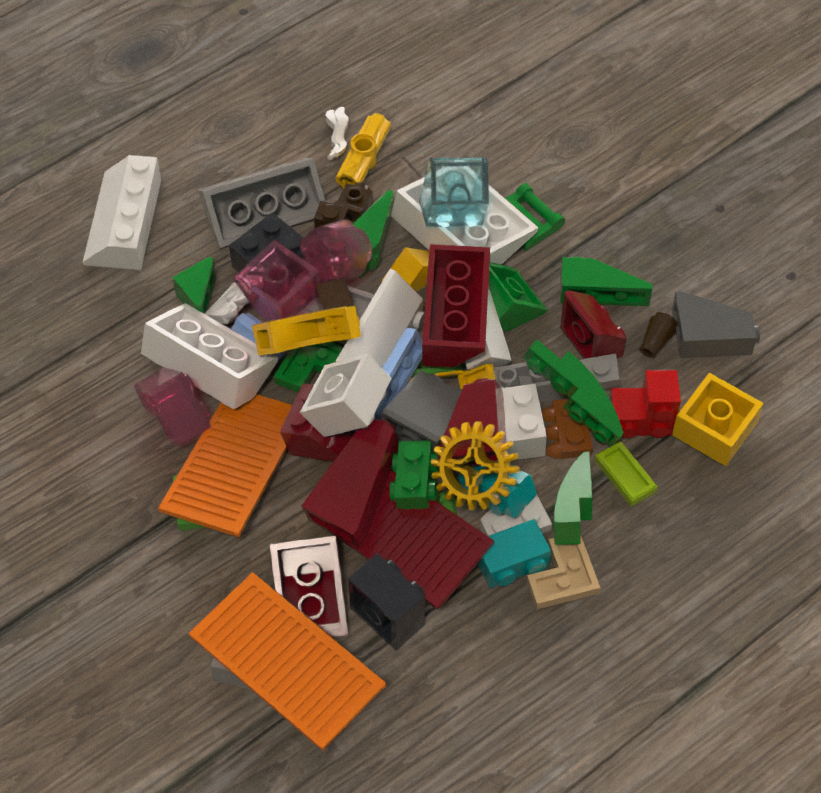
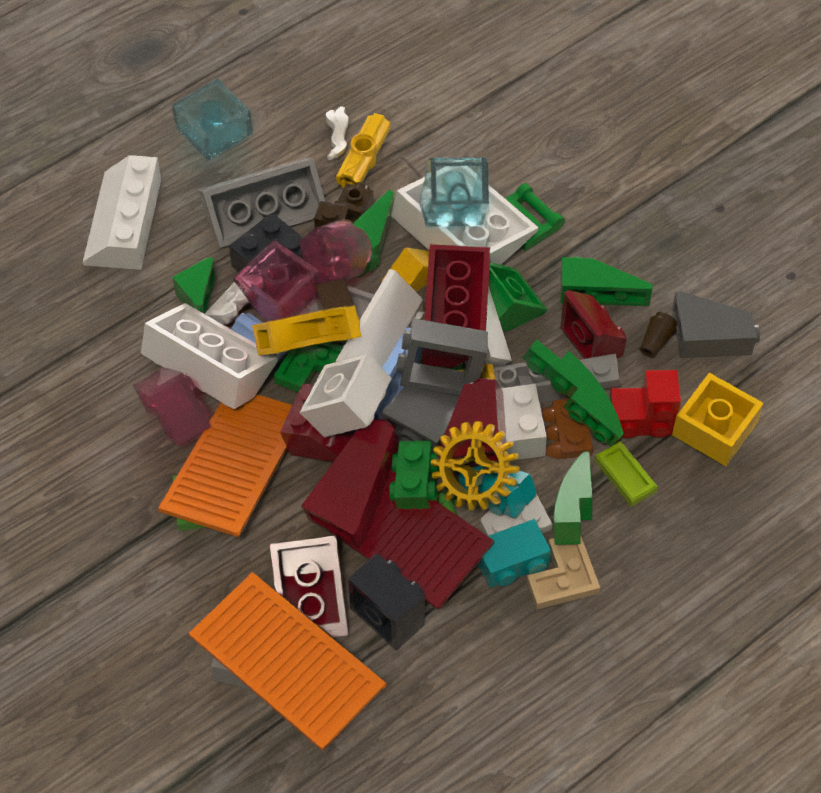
(212, 119): none -> clear light blue brick
(447, 339): none -> dark grey window

